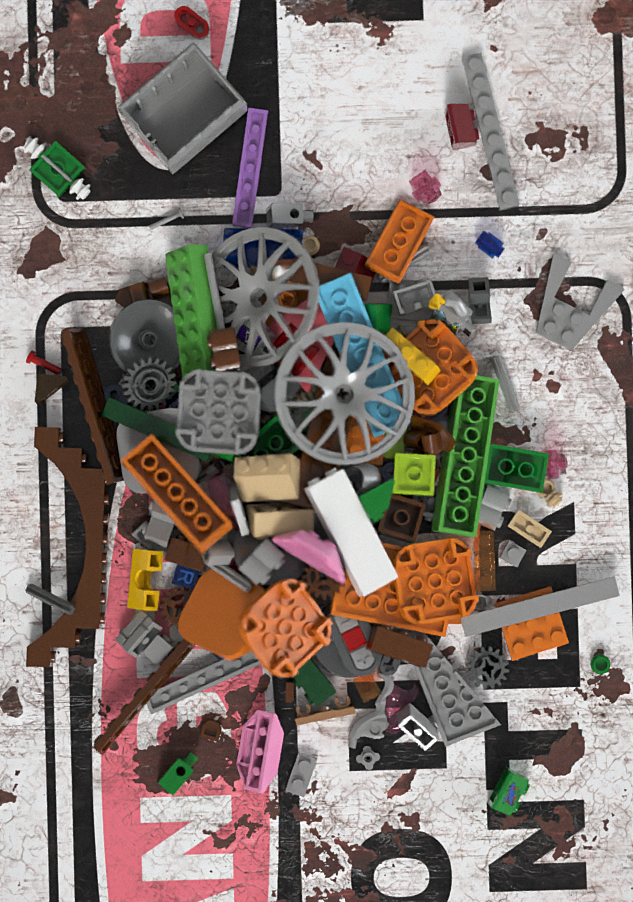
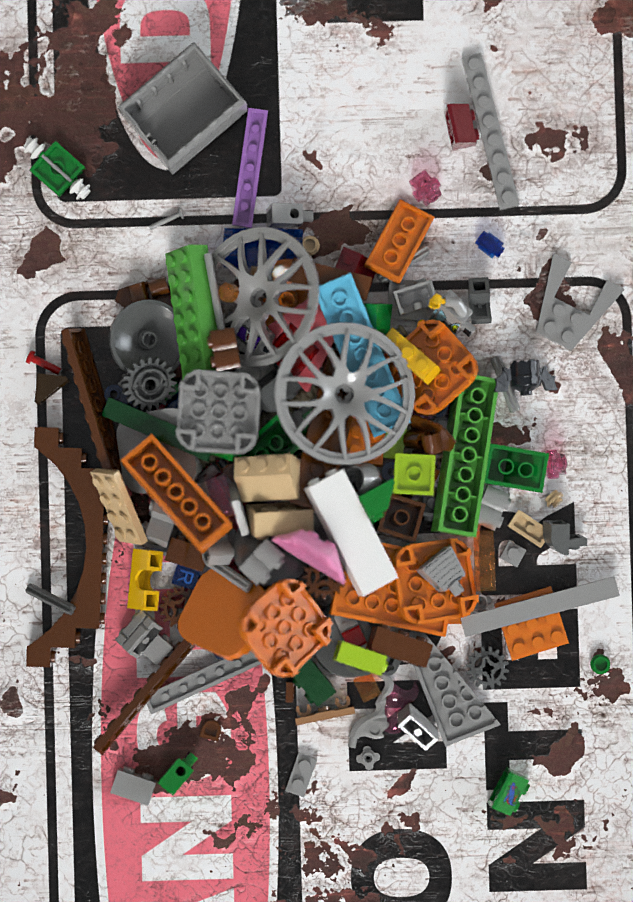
(118, 506): none -> tan plate
(134, 785): none -> light grey brick
(192, 23): red plate -> none
(228, 292): none -> clear orange tile
(259, 751): bright pink wedge -> none
(360, 658): none -> lime brick
(443, 571): none -> light grey torso
(525, 378): none -> black helmet
(548, 488): tan plate -> none
(558, 537): none -> dark grey brick

